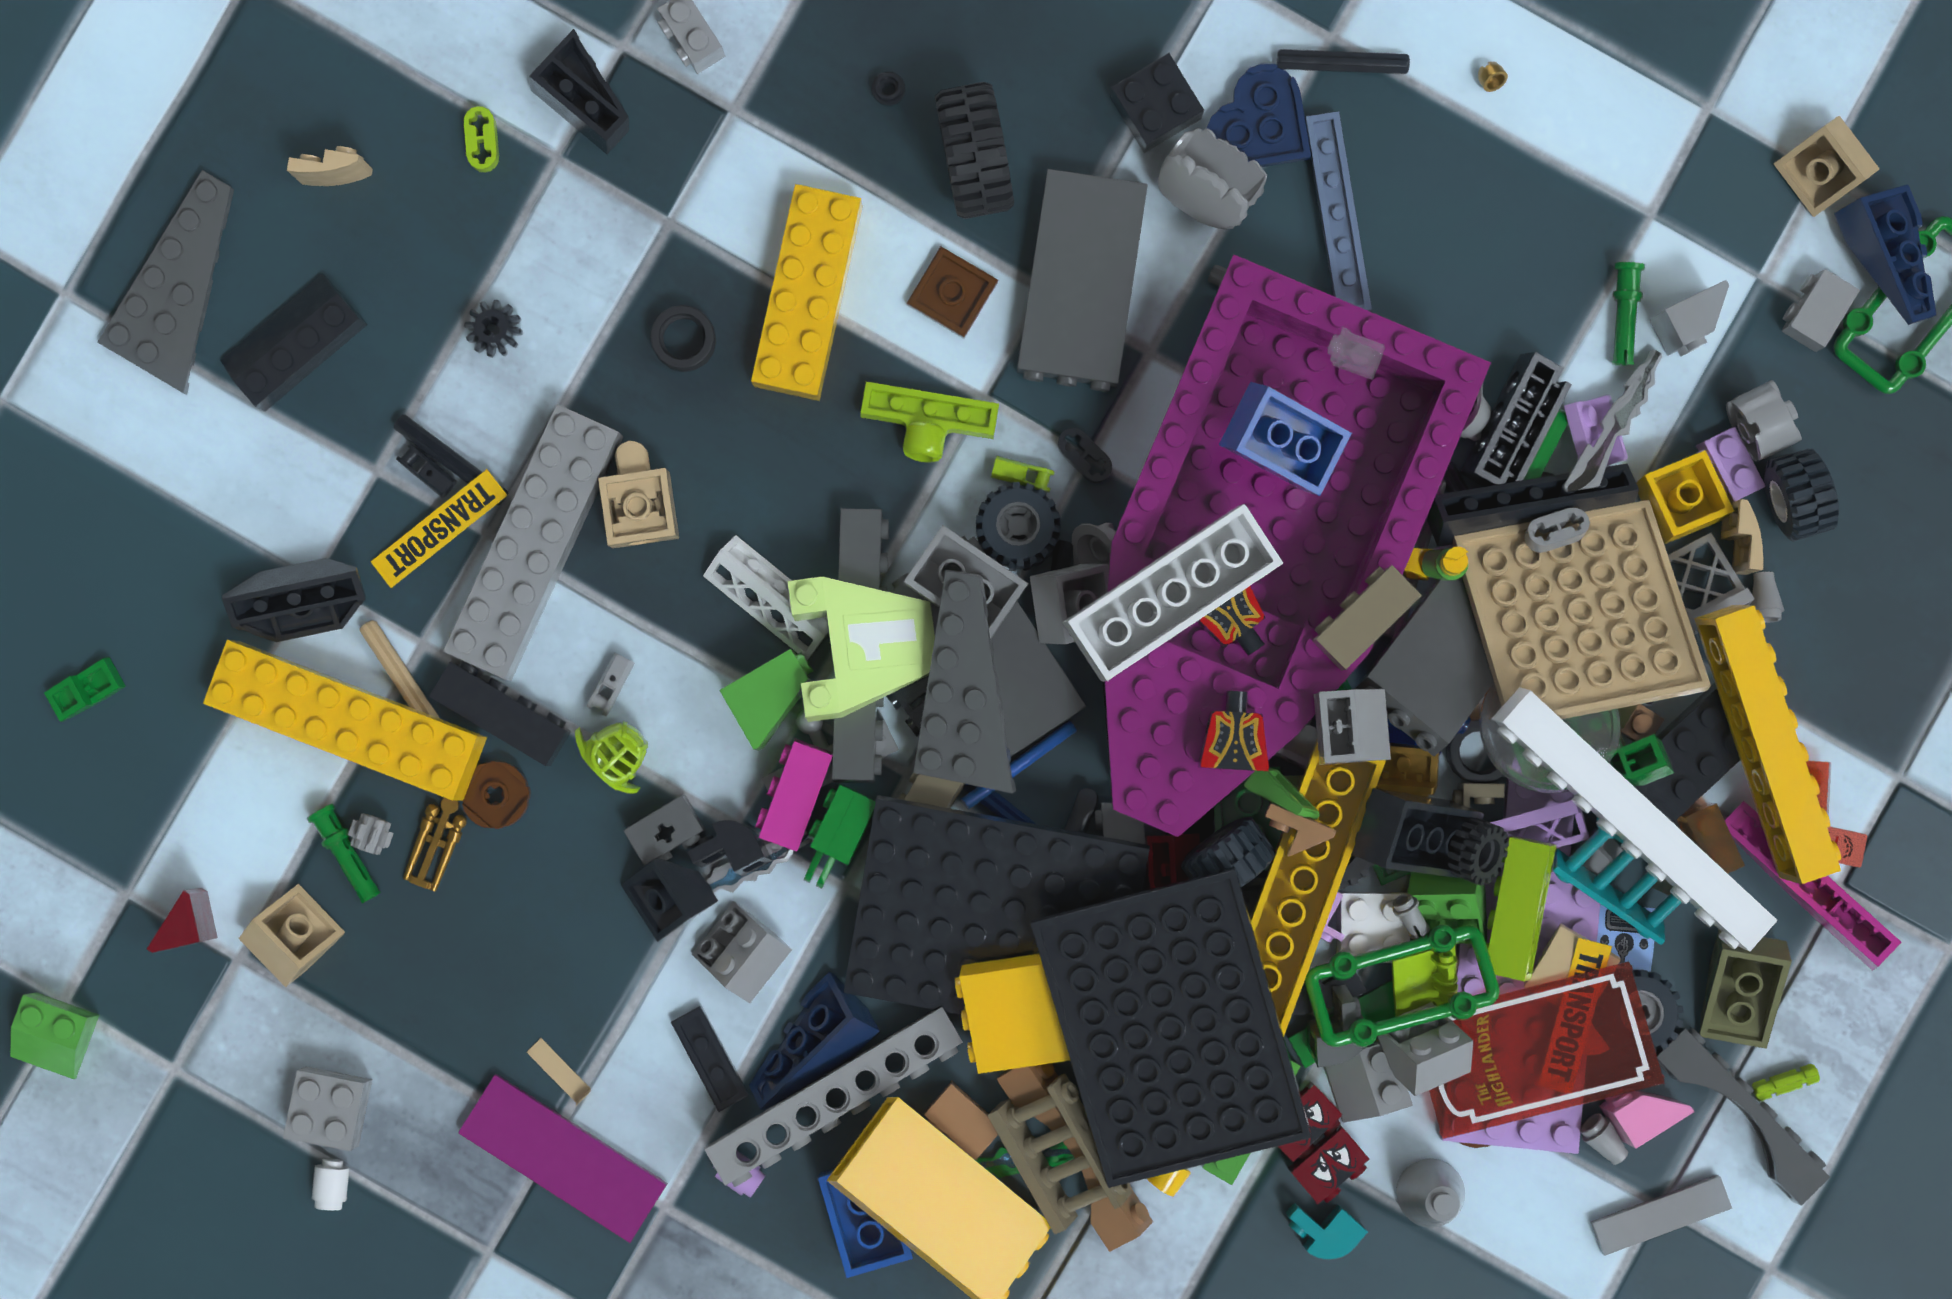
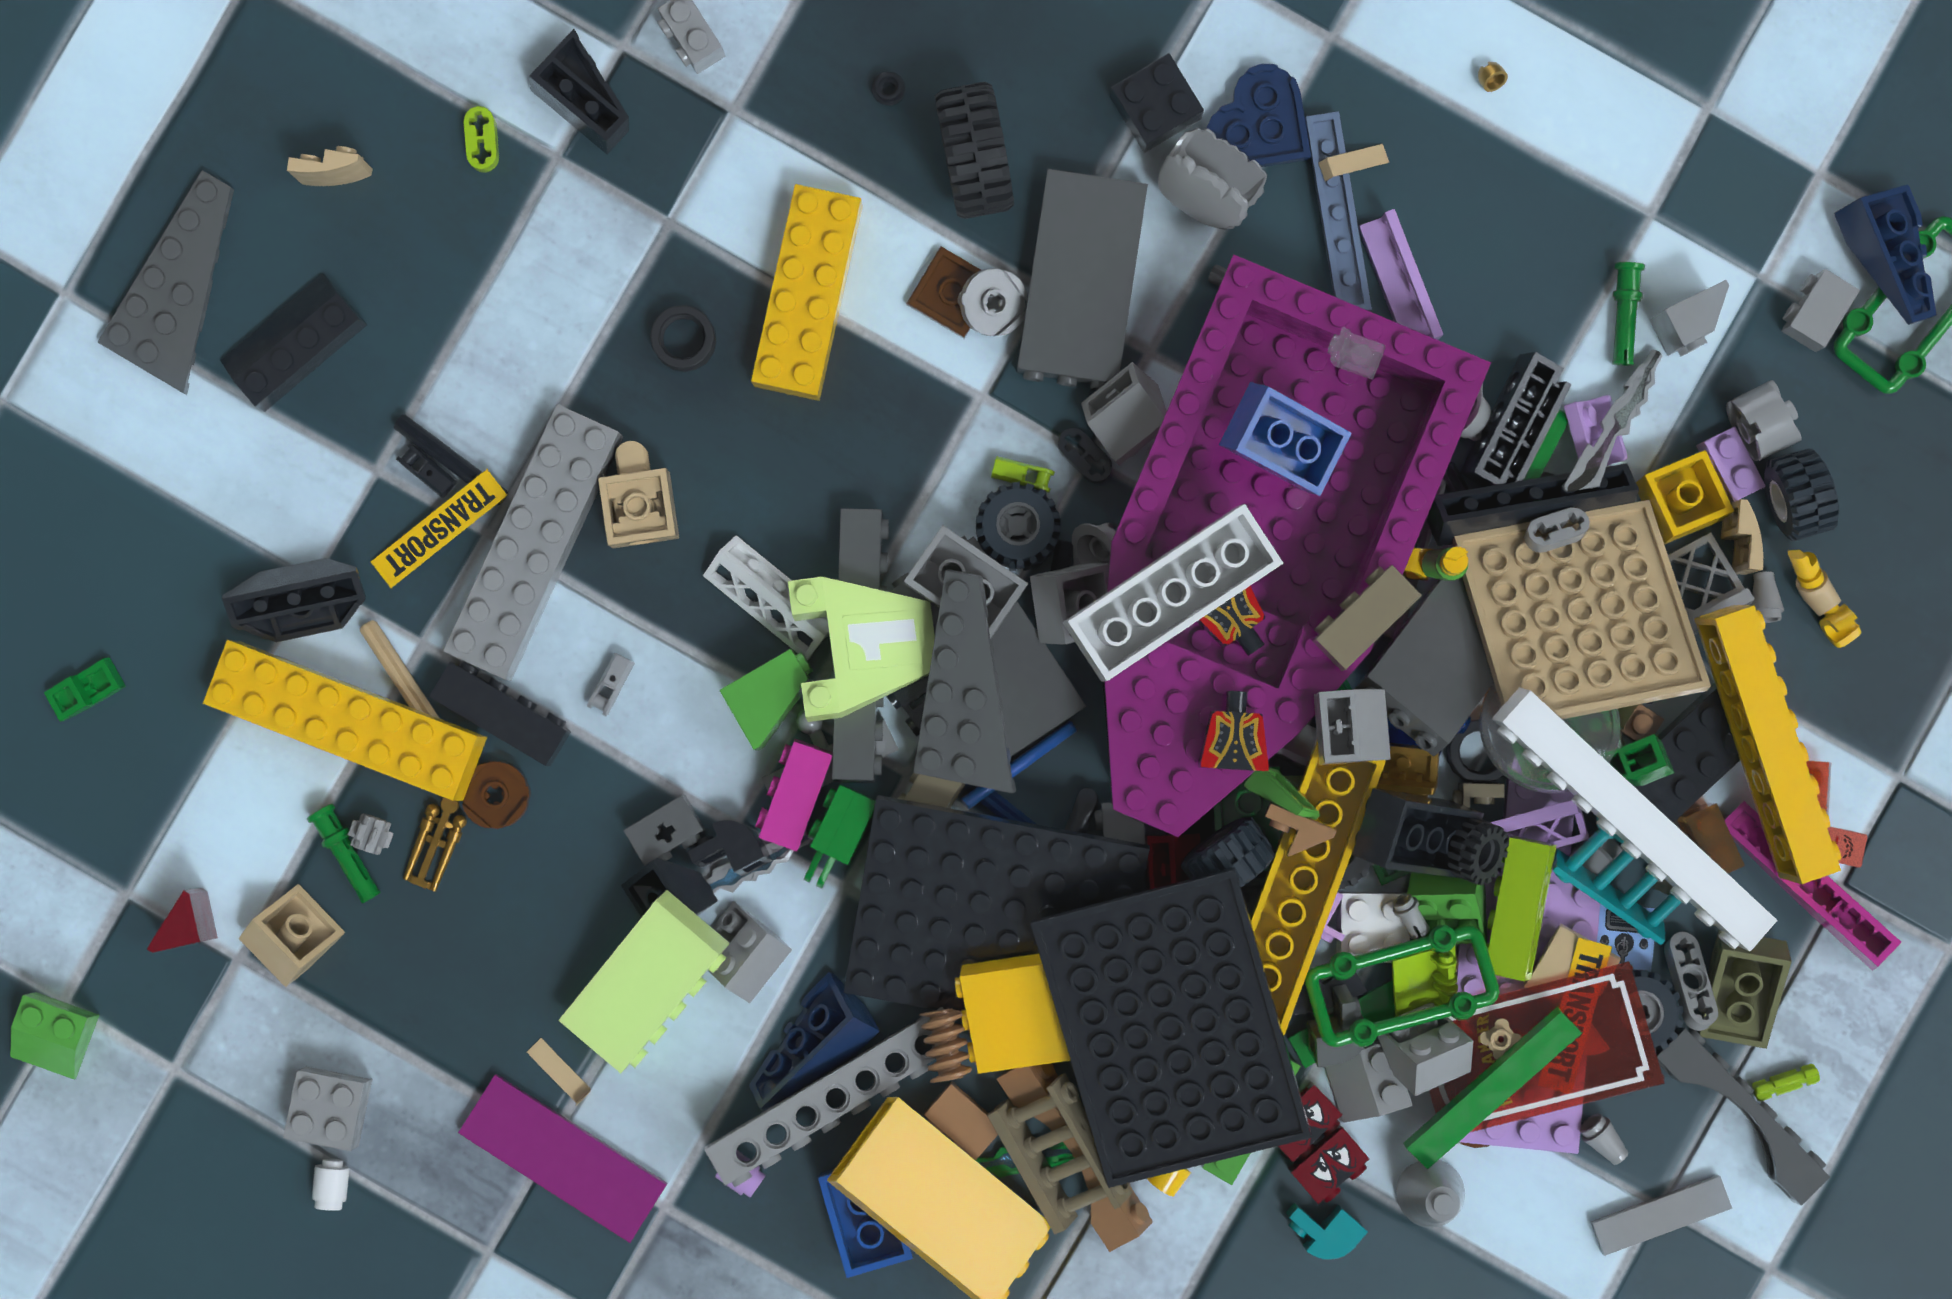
(505, 323): black gear -> none
(614, 754): lime piece -> none
(645, 982): none -> yellowish green brick
(709, 1058): black tile -> none
(928, 417): lime plate -> none
(946, 1045): none -> medium nougat piece
(1011, 303): none -> light grey plate
(1125, 412): none -> light grey slope
(1343, 61): black axle -> none
(1353, 161): none -> tan piece
(1399, 275): none -> lavender fence
(1491, 1038): none -> tan plate
(1492, 1088): none -> green tile
(1643, 1115): bright pink slope -> none
(1697, 968): none -> light grey beam
(1822, 597): none -> yellow piece
(1826, 166): tan slope -> none

